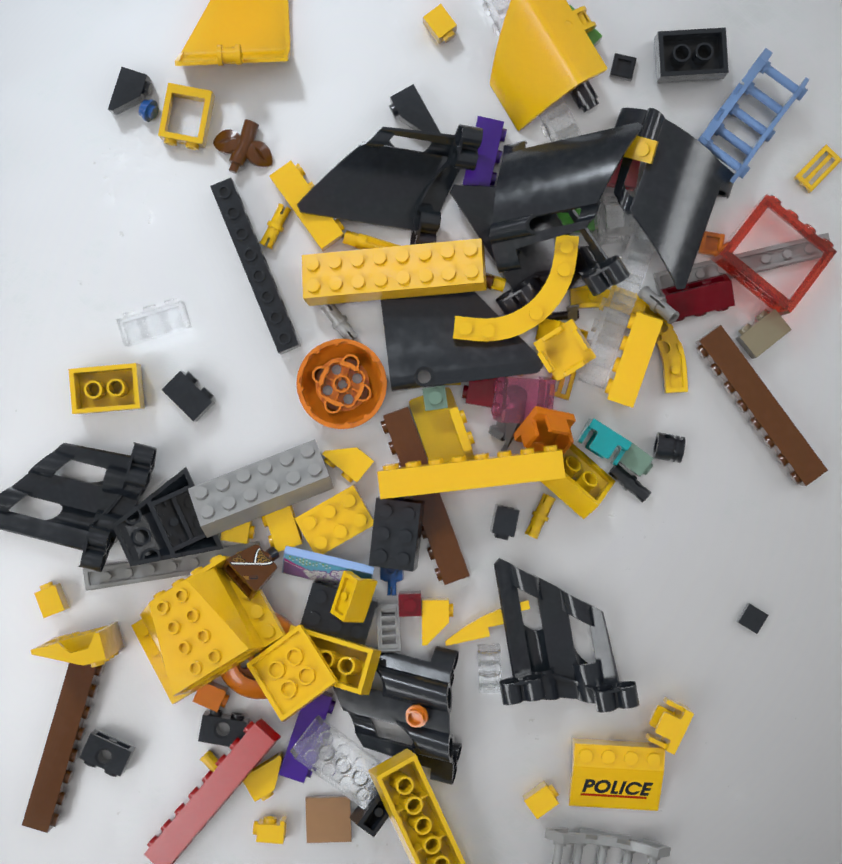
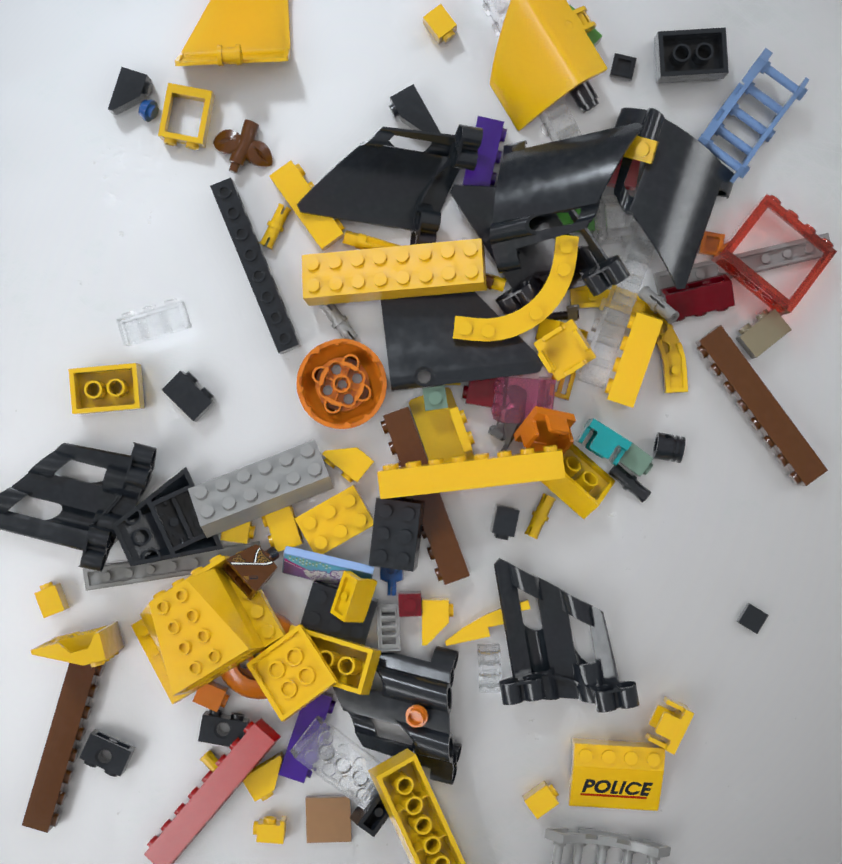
(805, 182): yellow tile -> none

